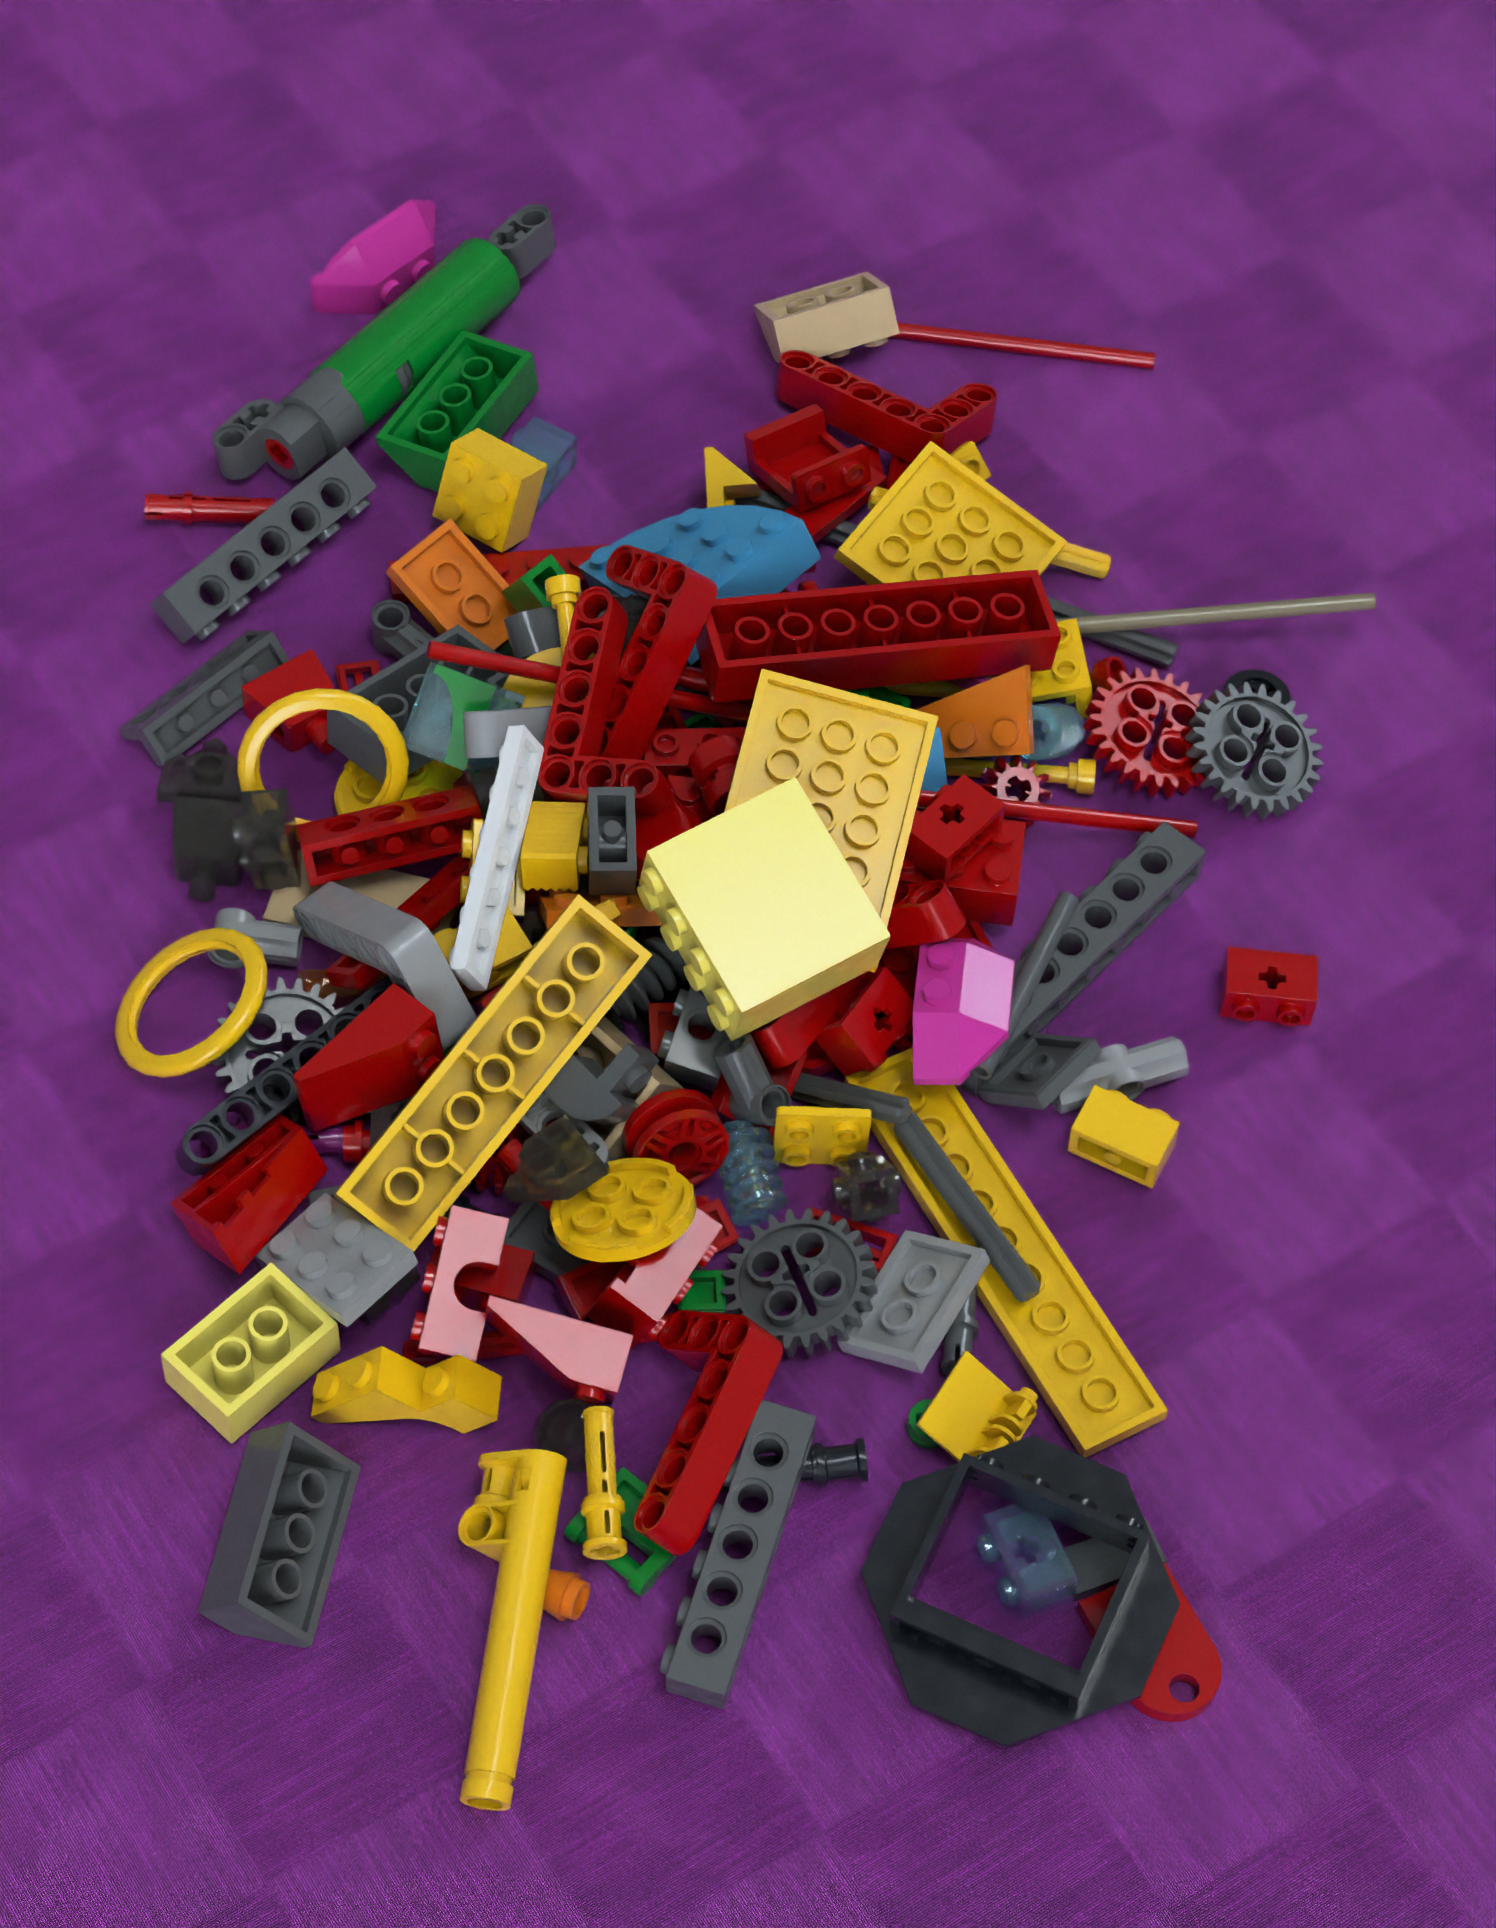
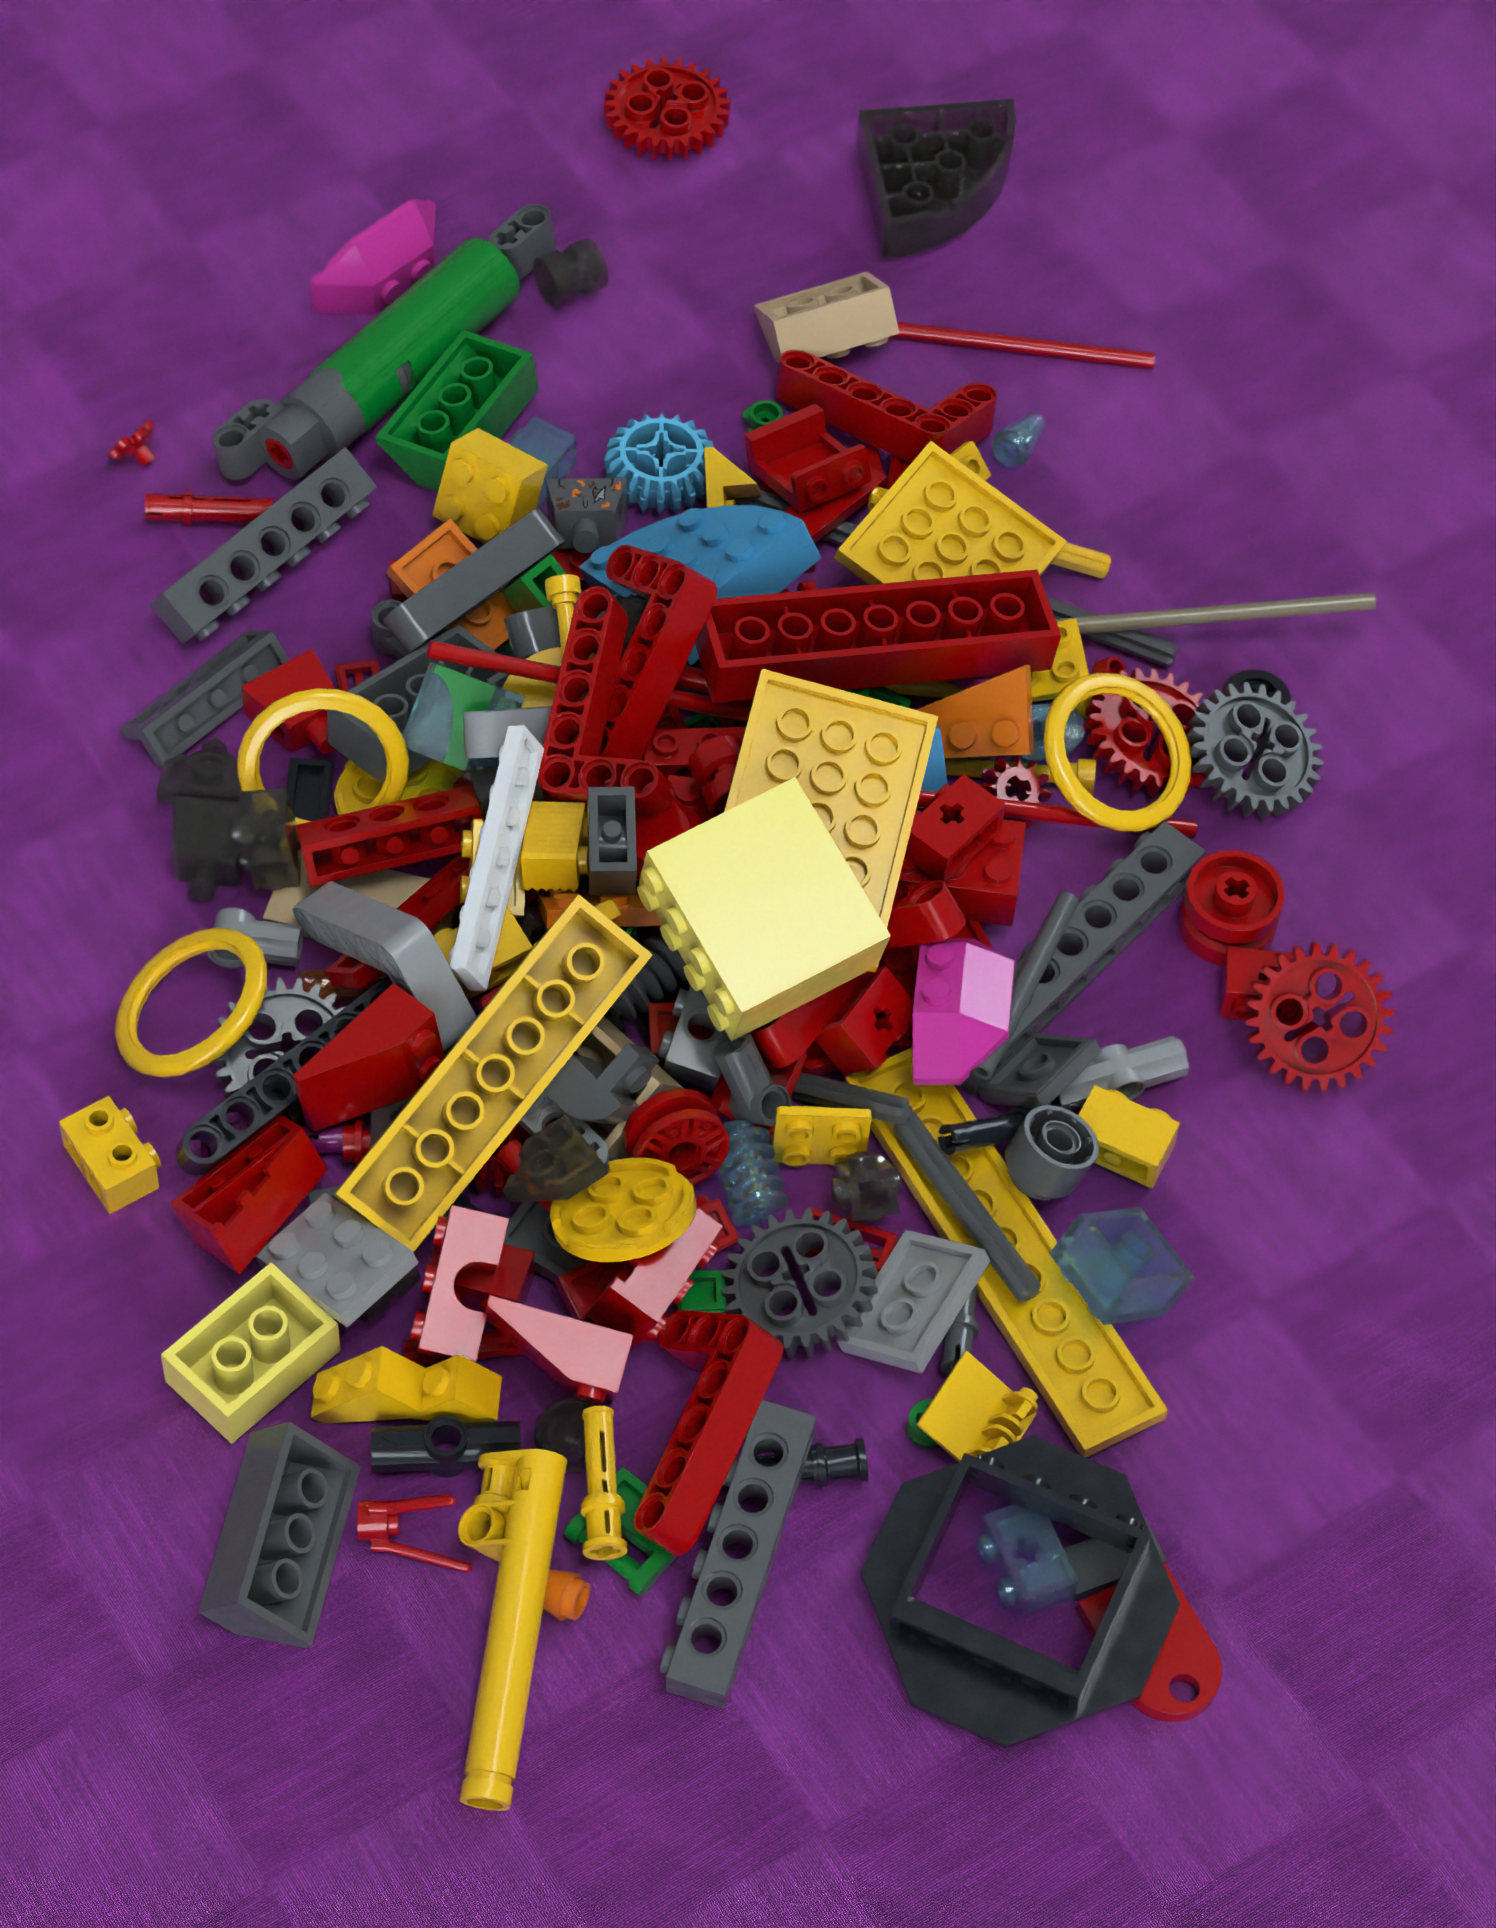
(110, 1154): none -> yellow brick
(136, 445): none -> red plant
(310, 787): none -> black tile
(382, 1519): none -> red plant
(414, 1445): none -> black piece
(473, 581): none -> dark grey beam
(568, 273): none -> clear smoke wheel
(587, 511): none -> dark grey torso
(636, 456): none -> medium azure gear
(645, 114): none -> red gear
(762, 413): none -> green plate
(933, 169): none -> clear smoke brick
(982, 1131): none -> black pin
(1018, 440): none -> clear light blue cone
(1050, 1152): none -> dark grey piece
(1068, 783): none -> yellow wedge
(1121, 1265): none -> clear light blue brick
(1231, 903): none -> red wheel
(1340, 1051): none -> red gear

